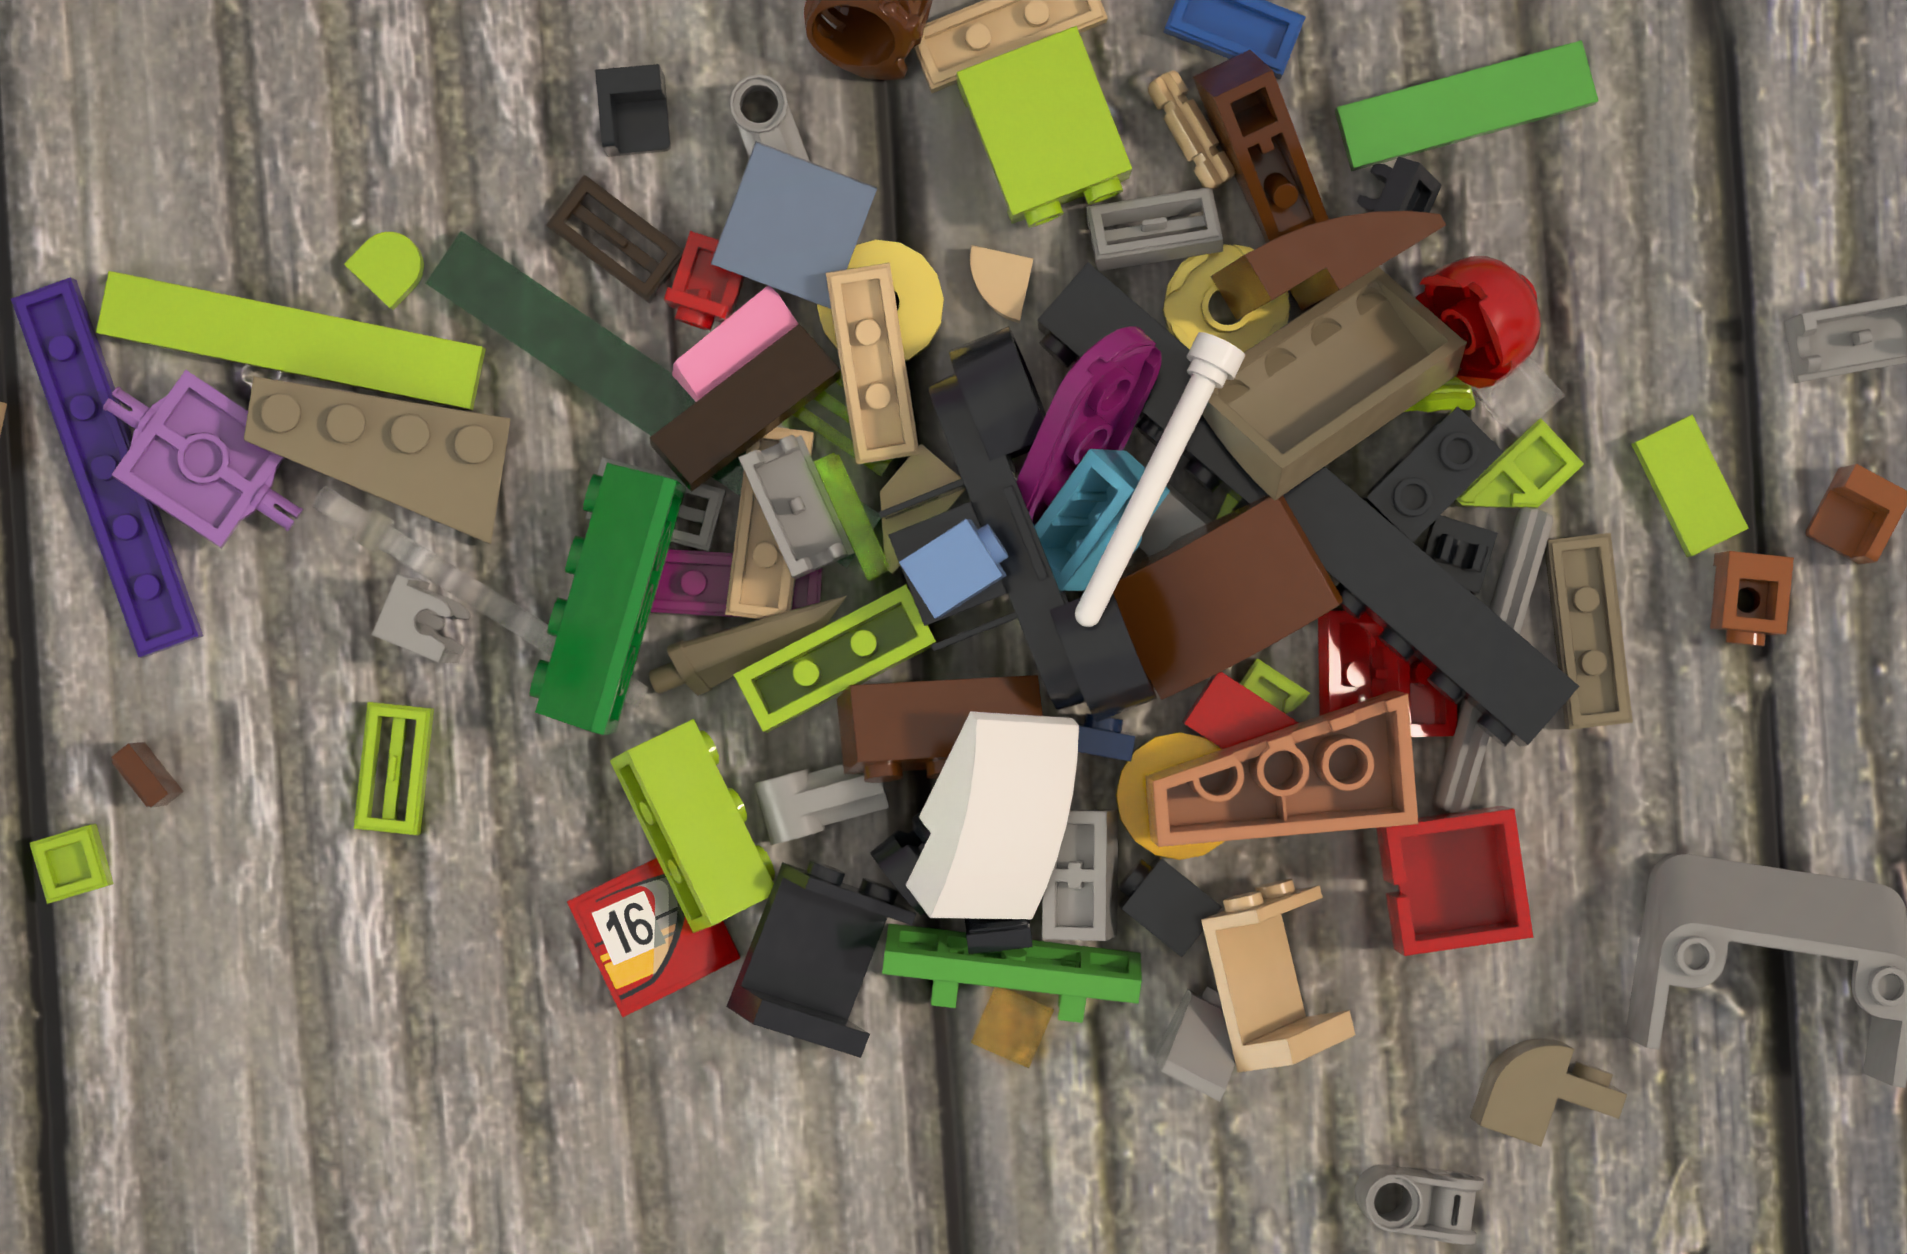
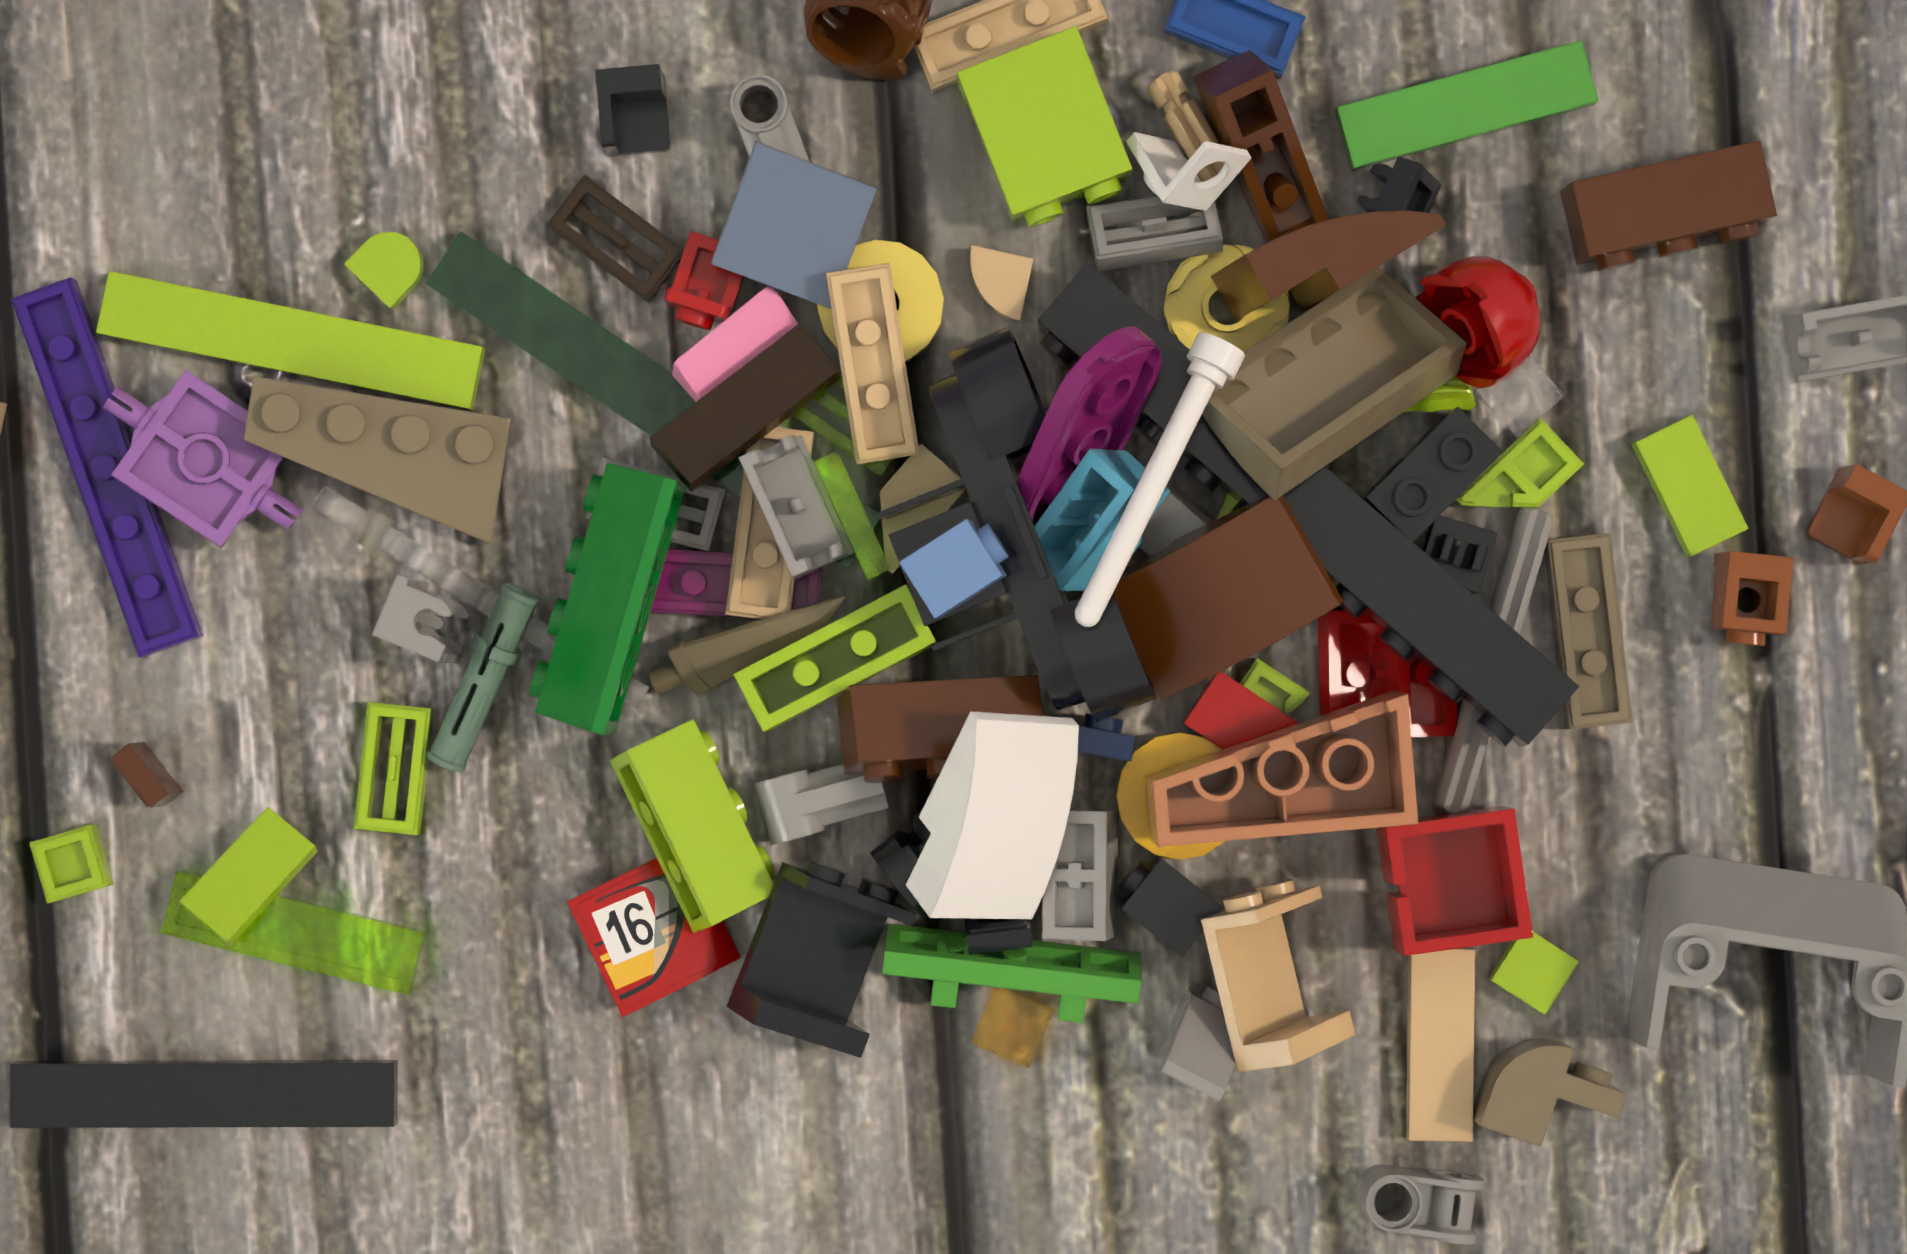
(203, 1094): none -> black tile
(248, 876): none -> lime tile
(312, 939): none -> clear neon green tile
(493, 655): none -> sand green pin
(1176, 178): none -> white bracket
(1440, 1046): none -> tan tile
(1533, 971): none -> lime tile
(1669, 206): none -> reddish brown brick

